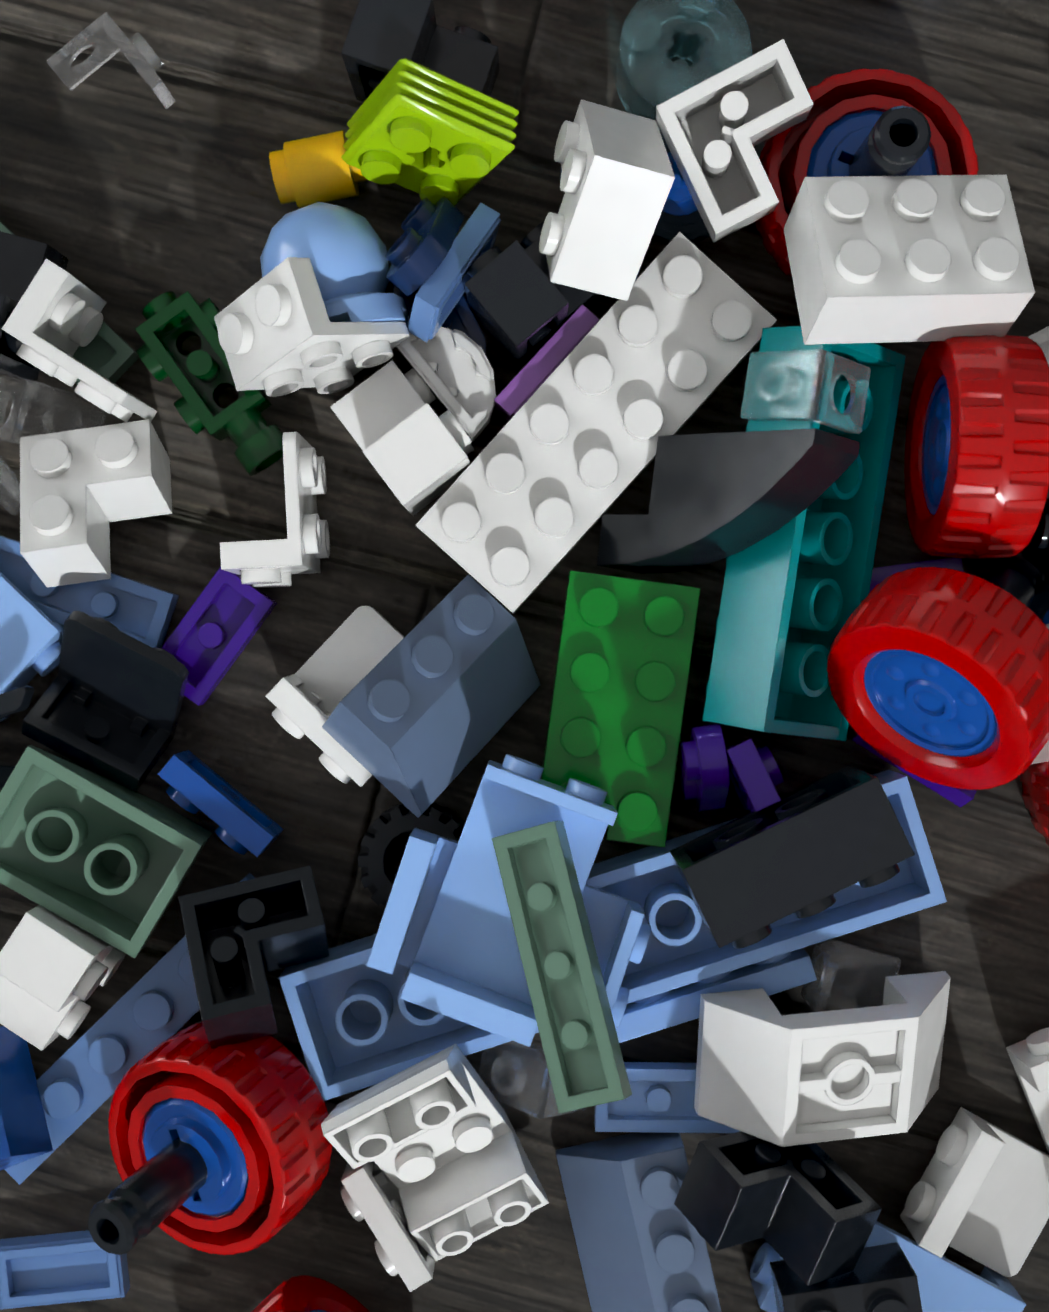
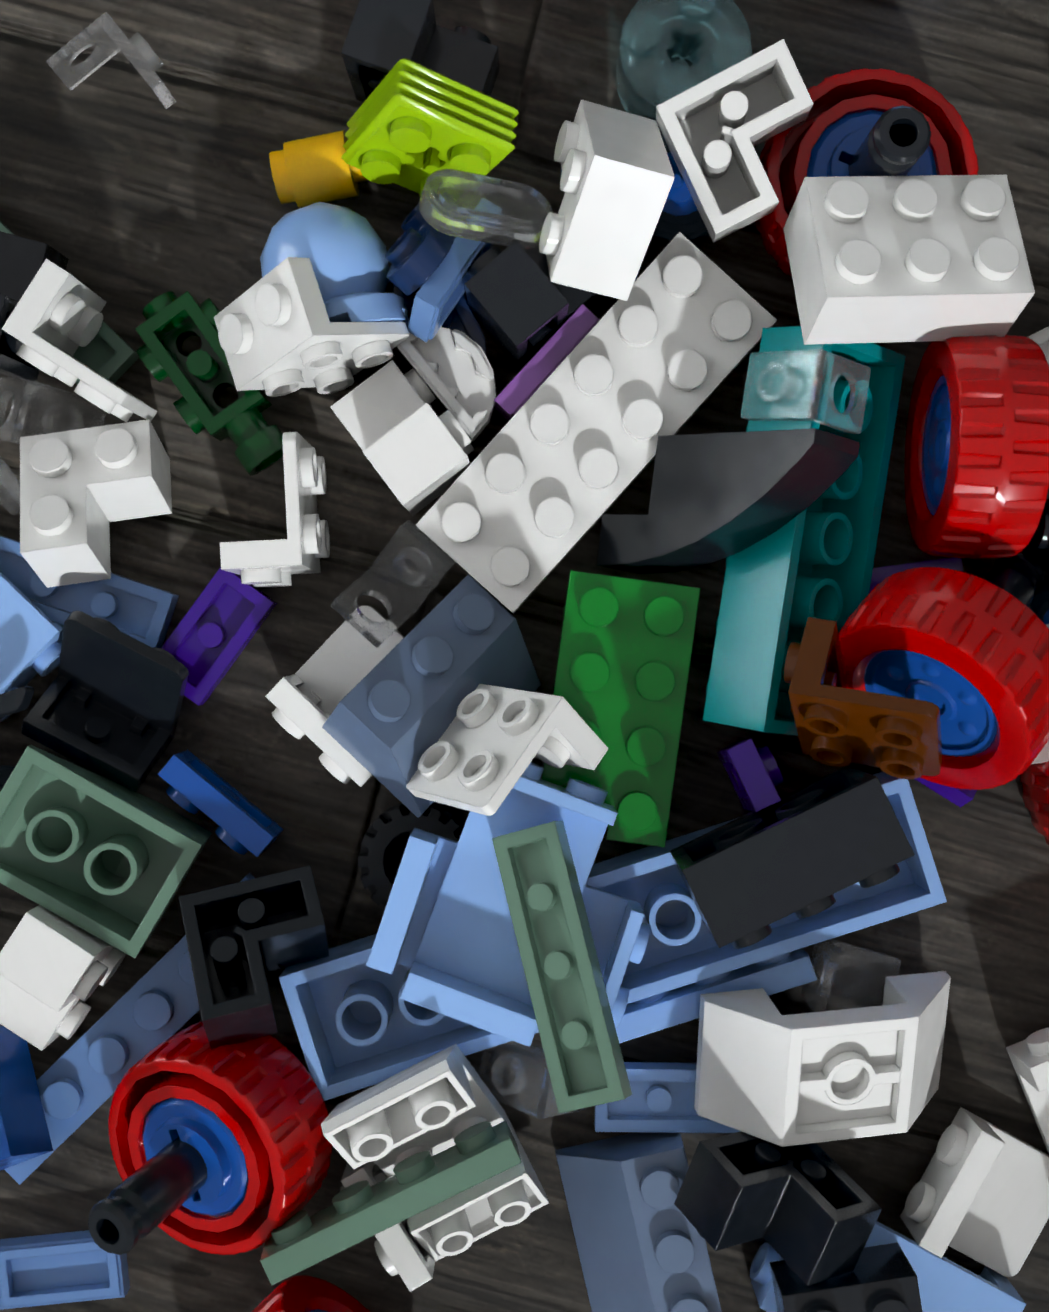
(368, 1210): none -> sand green plate
(399, 579): none -> clear bracket
(483, 208): none -> clear tile
(494, 744): none -> white bracket
(705, 768): dark purple plate -> none
(856, 725): none -> reddish brown bracket

